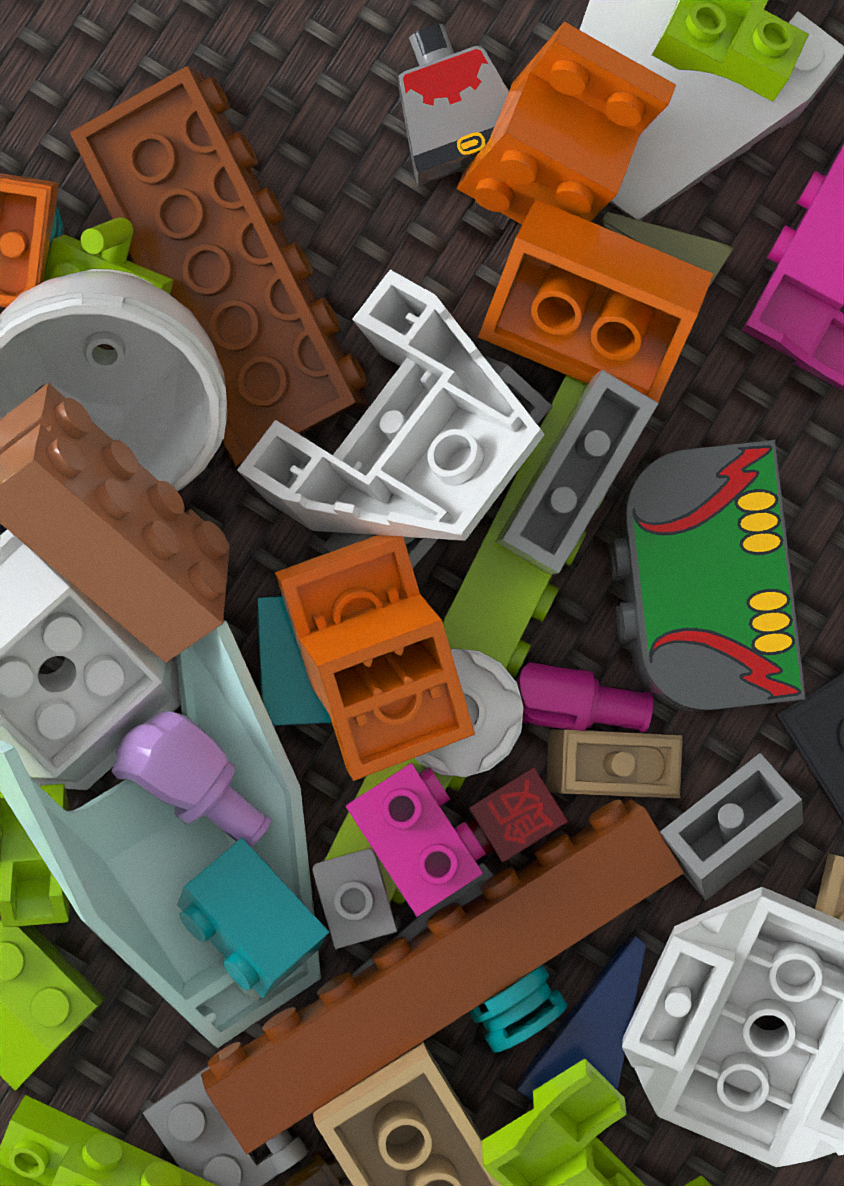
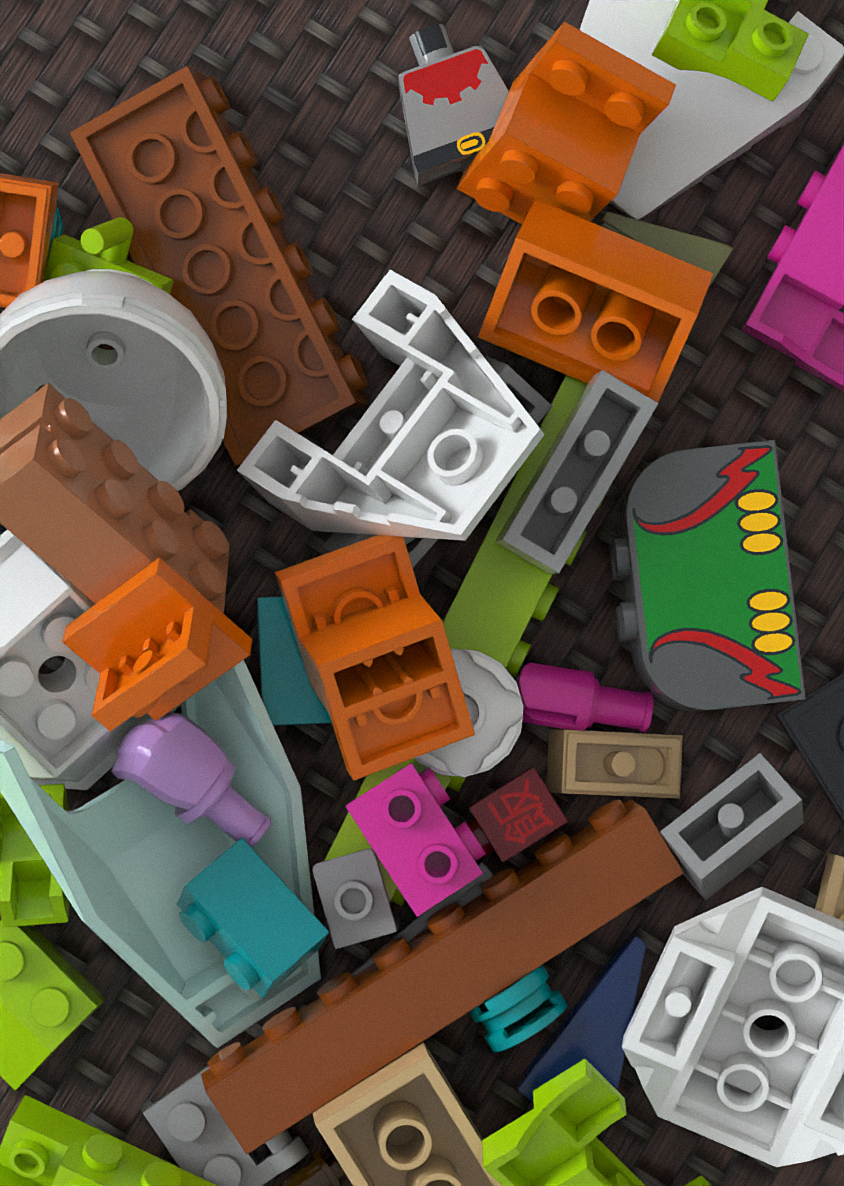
(153, 645): none -> orange bracket

